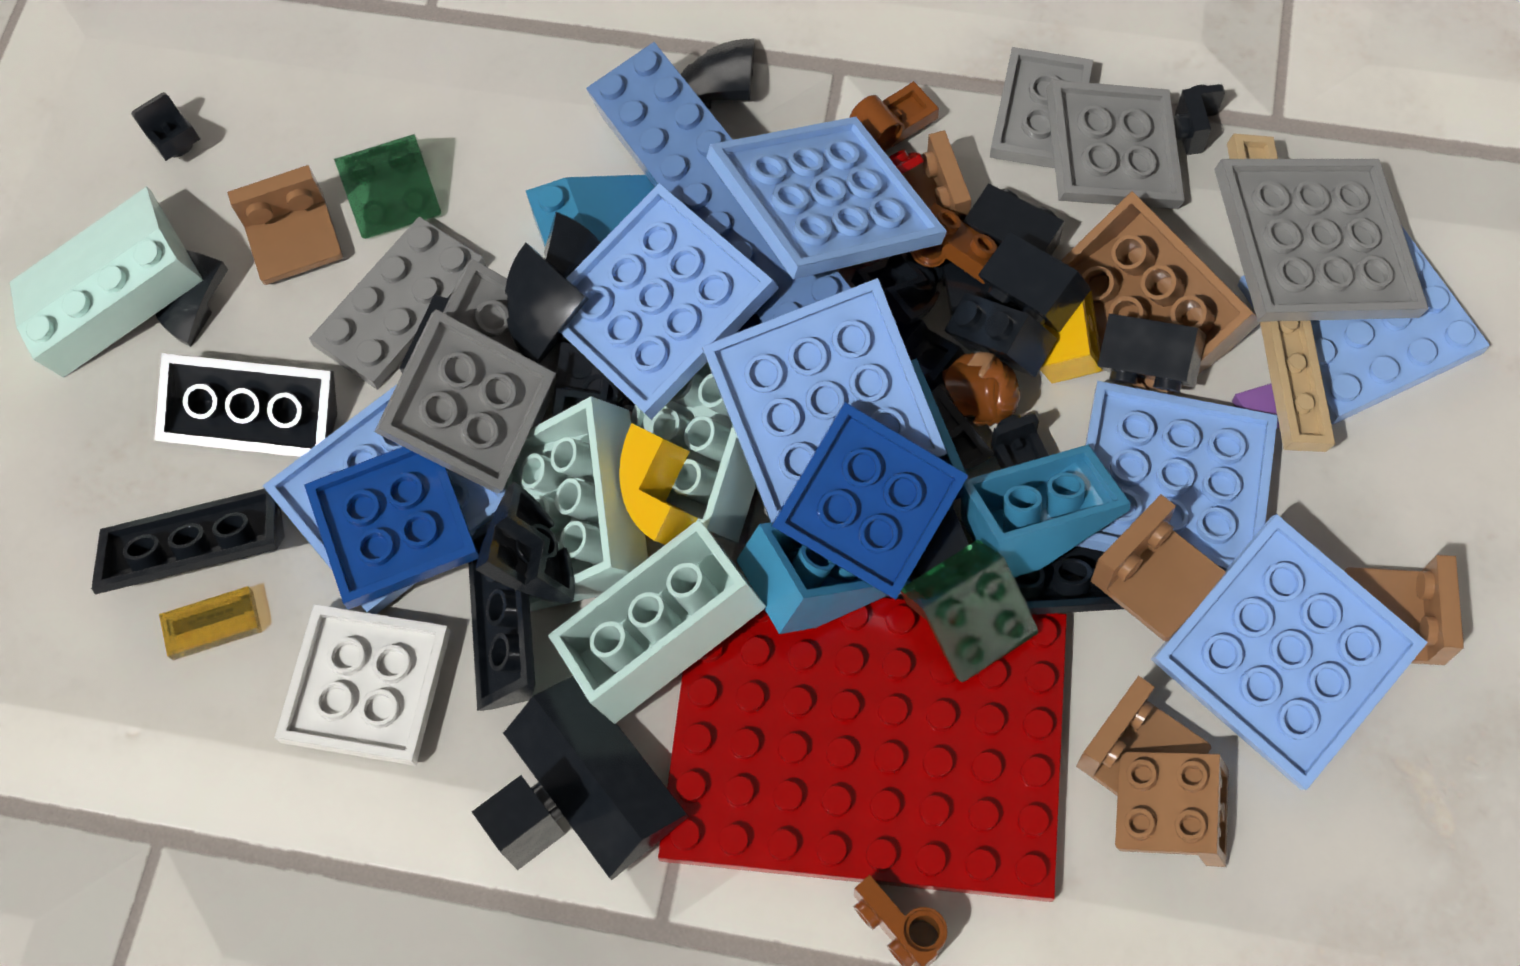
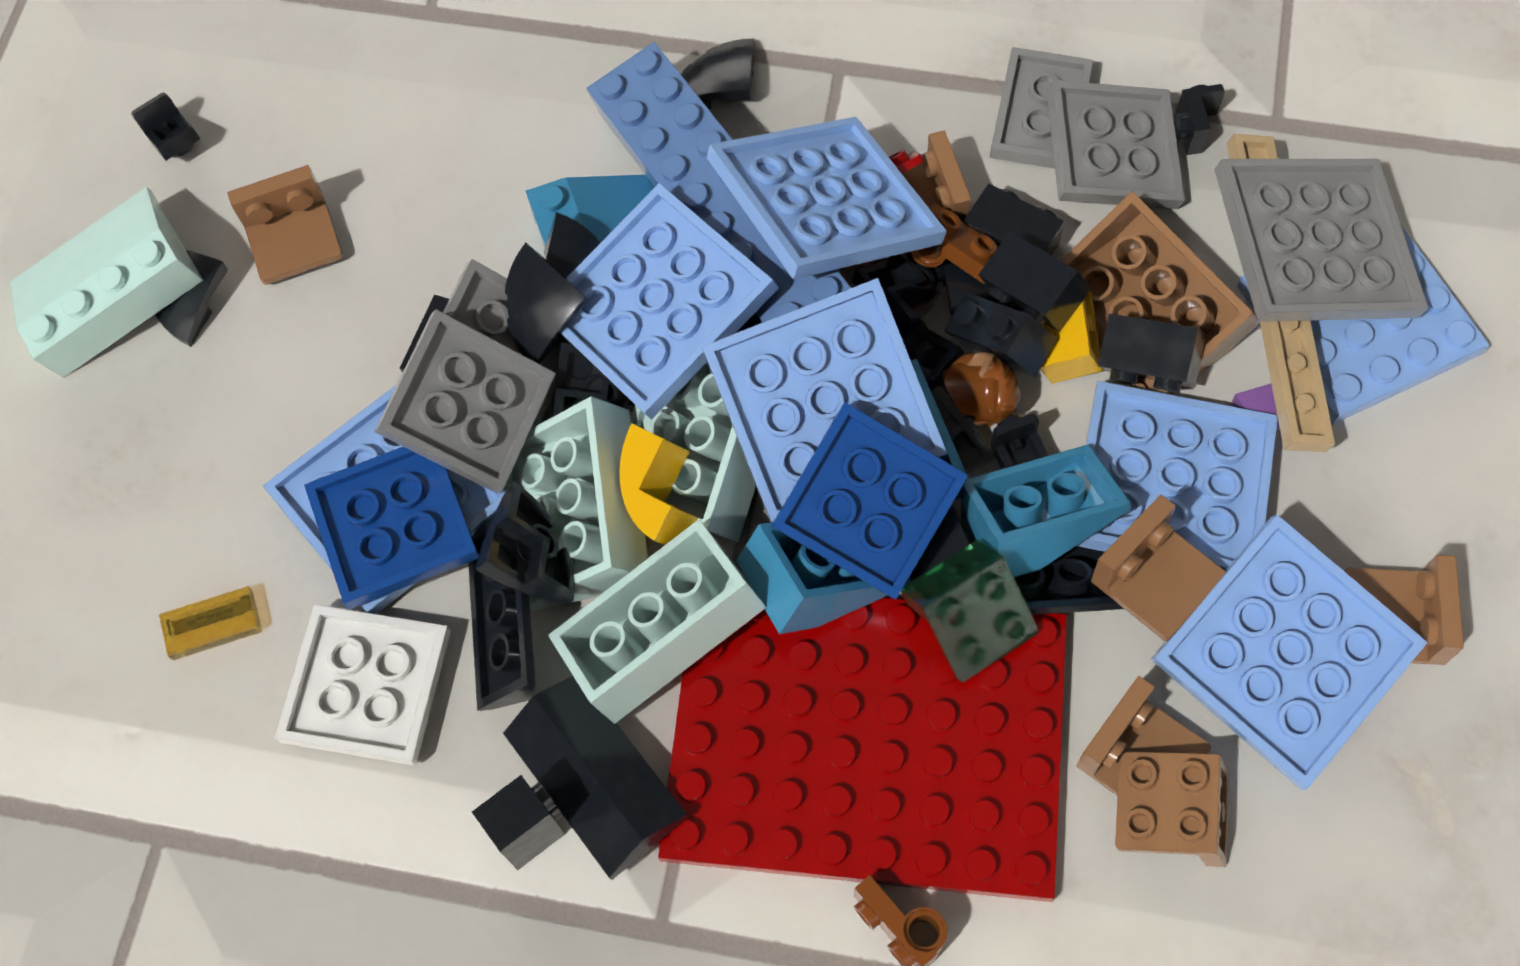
(186, 540): black slope -> none
(244, 405): black slope -> none
(384, 310): light grey plate -> none
(388, 186): clear green bracket -> none
(897, 115): dark orange plate -> none

